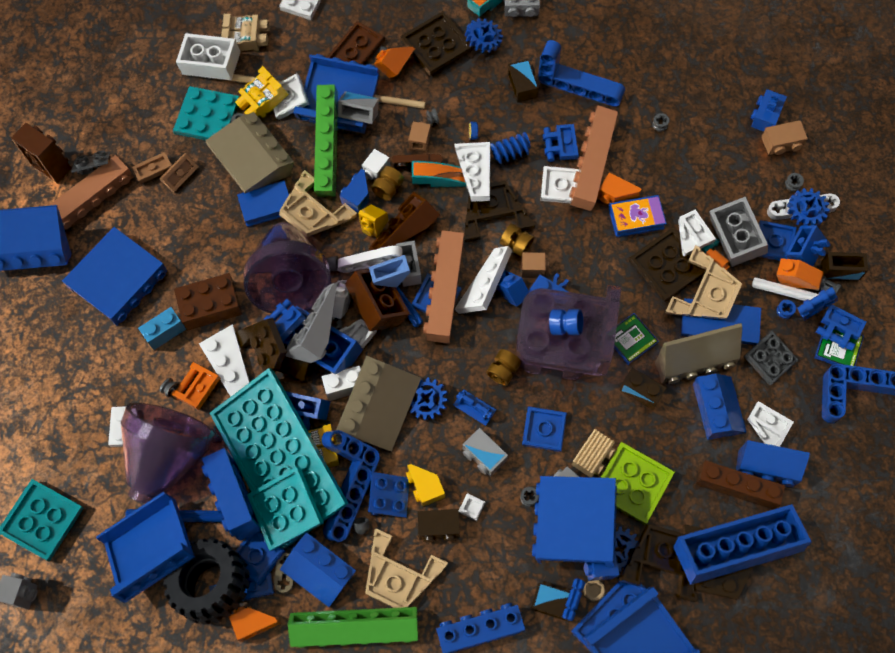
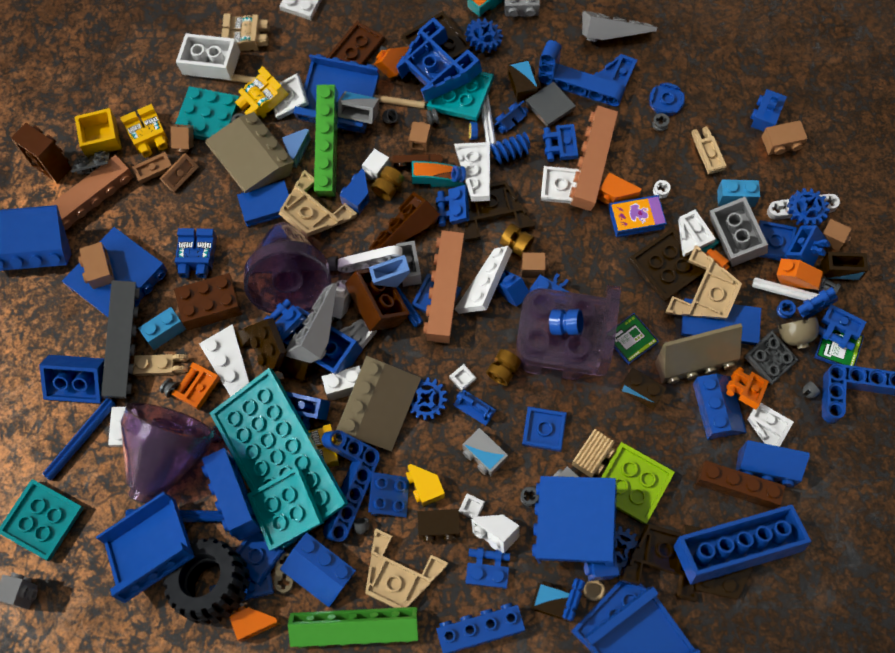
(72, 378): none -> blue slope
(78, 439): none -> blue axle
(96, 265): none -> medium nougat brick
(97, 132): none -> yellow piece
(119, 340): none -> dark grey brick
(149, 136): none -> yellow hips
(159, 364): none -> tan hinge
(182, 137): none -> medium nougat brick
(195, 251): none -> blue hips
(297, 144): none -> medium blue slope
(372, 220): yellow slope -> none
(389, 113): none -> dark grey hinge
(434, 66): none -> blue wedge
(458, 174): none -> blue bush
(458, 205): none -> blue plate
(462, 377): none -> white tile
(465, 100): none -> teal plate
(487, 575): none -> blue plate
(488, 122): none -> white axle
(496, 530): none -> white slope
(516, 112): none -> blue hinge
(550, 104): none -> dark grey tile
(601, 27): none -> light grey wedge
(619, 70): none -> blue wing
(664, 185): none -> white bush
(667, 99): none -> blue tile
(709, 151): none -> tan hinge
(735, 189): none -> dark azure brick
(752, 391): none -> orange plate
(794, 176): dark grey bush -> none
(799, 332): none -> dark tan cylinder
(811, 389): none -> dark grey hinge
(836, 234): none -> medium nougat brick

